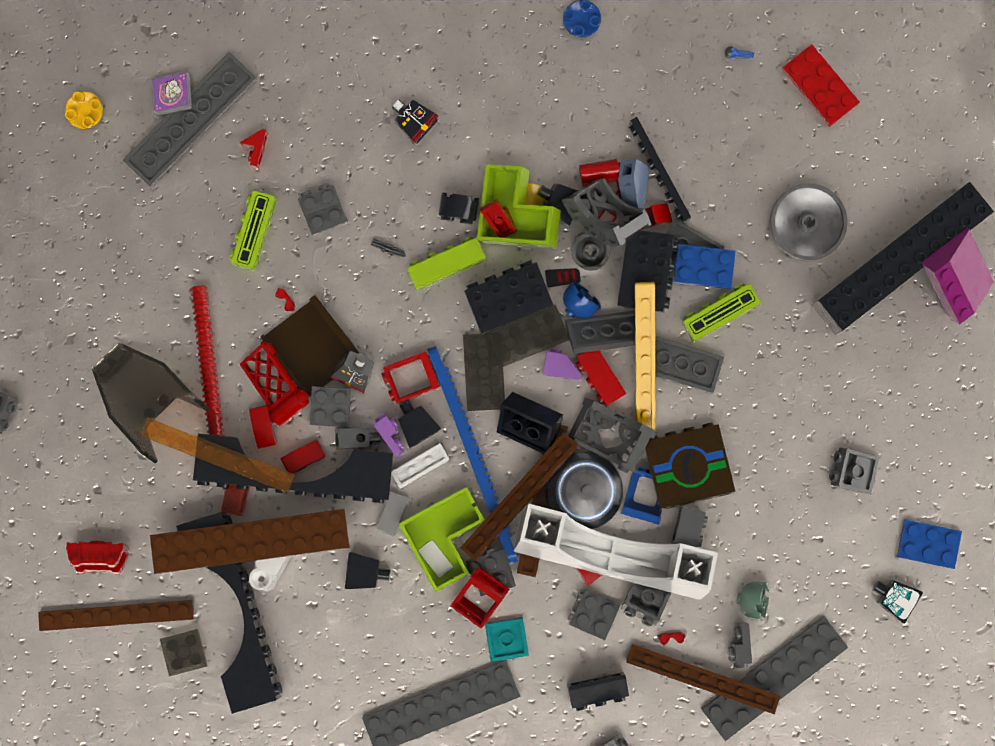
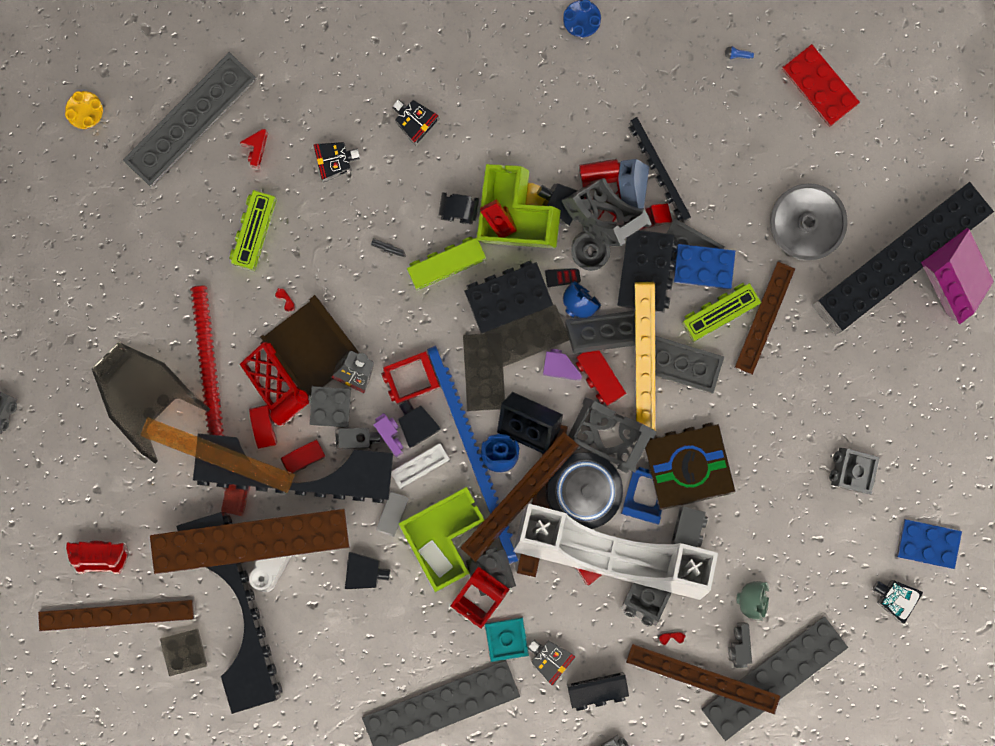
(171, 93): tile -> none
(322, 209): dark grey plate -> none
(334, 159): none -> black torso
(500, 453): none -> blue cylinder
(550, 659): none -> dark grey torso
(593, 614): dark grey plate -> none
(764, 318): none -> reddish brown plate

